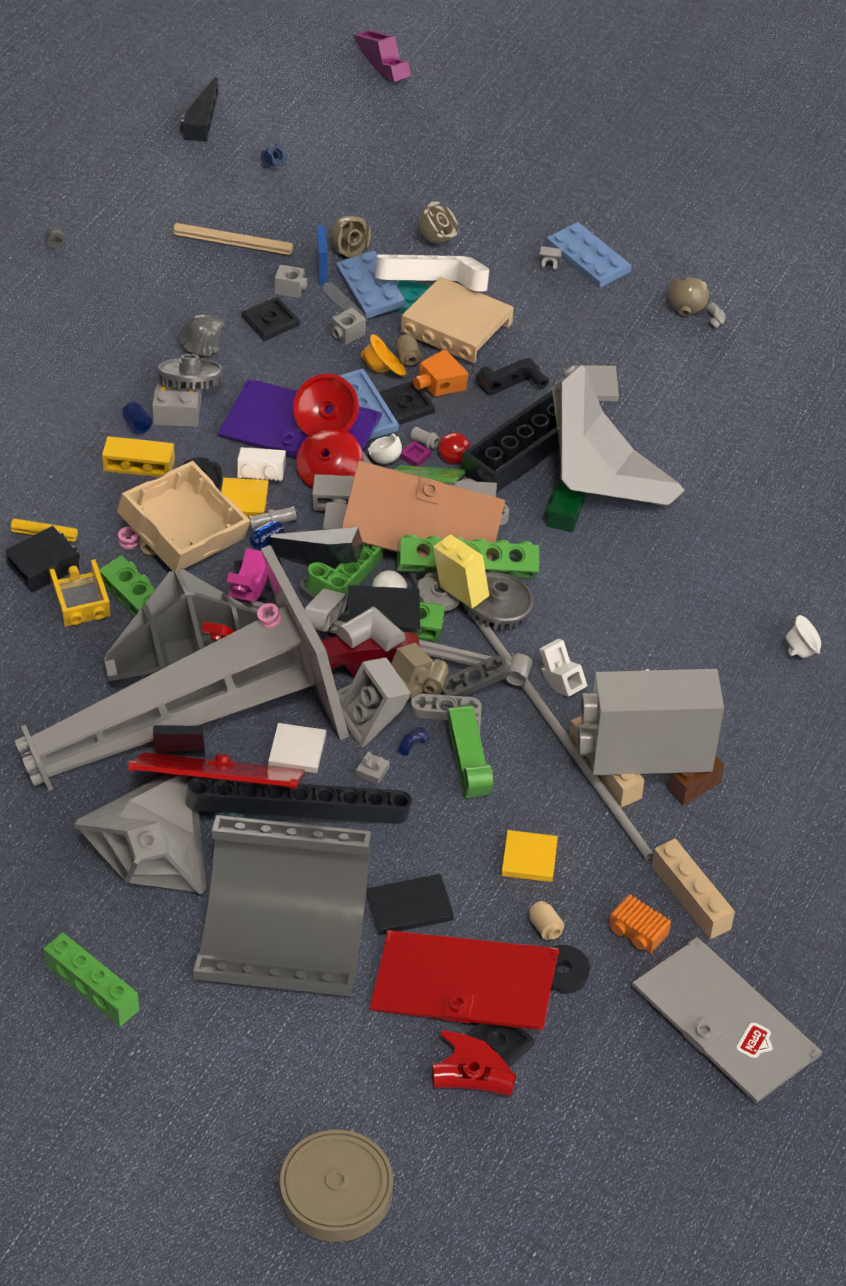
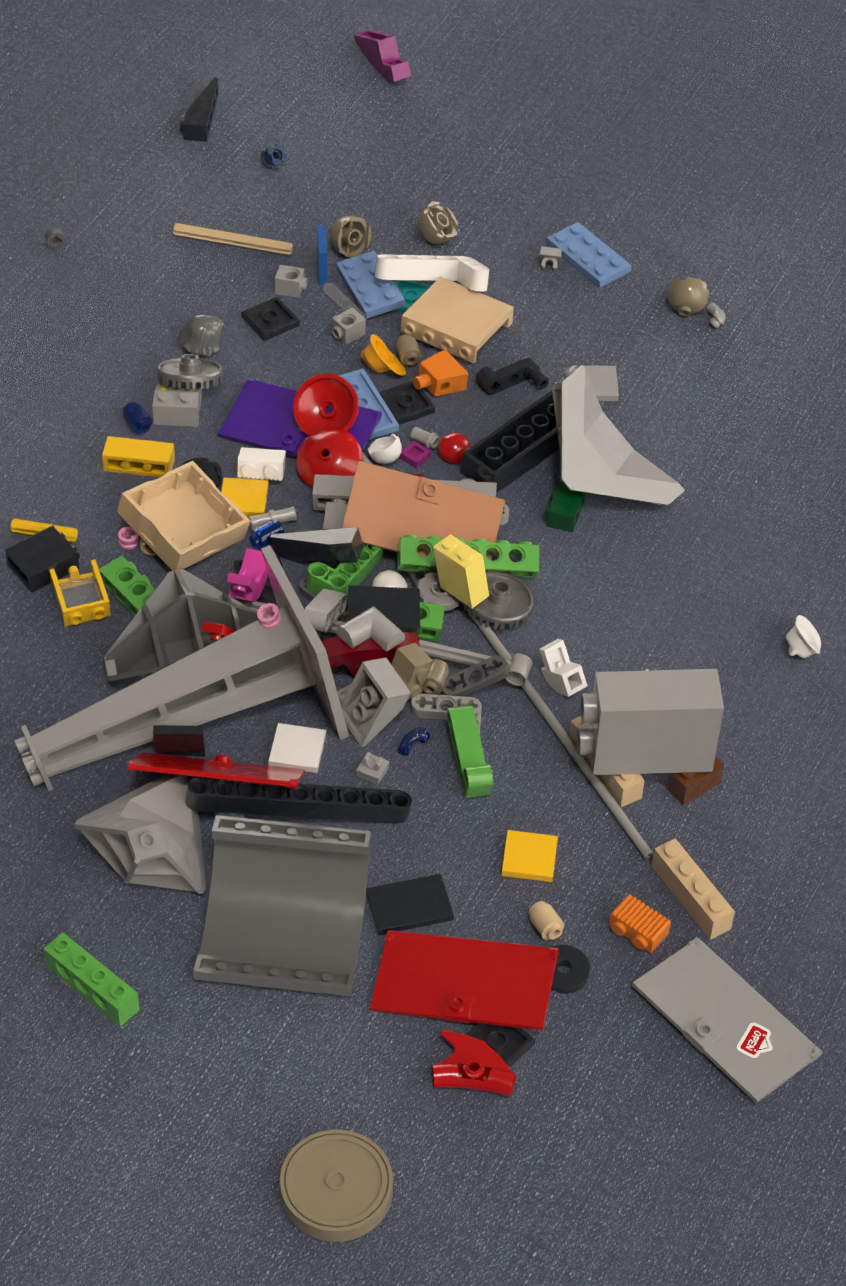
(438, 474): bright green piece -> none

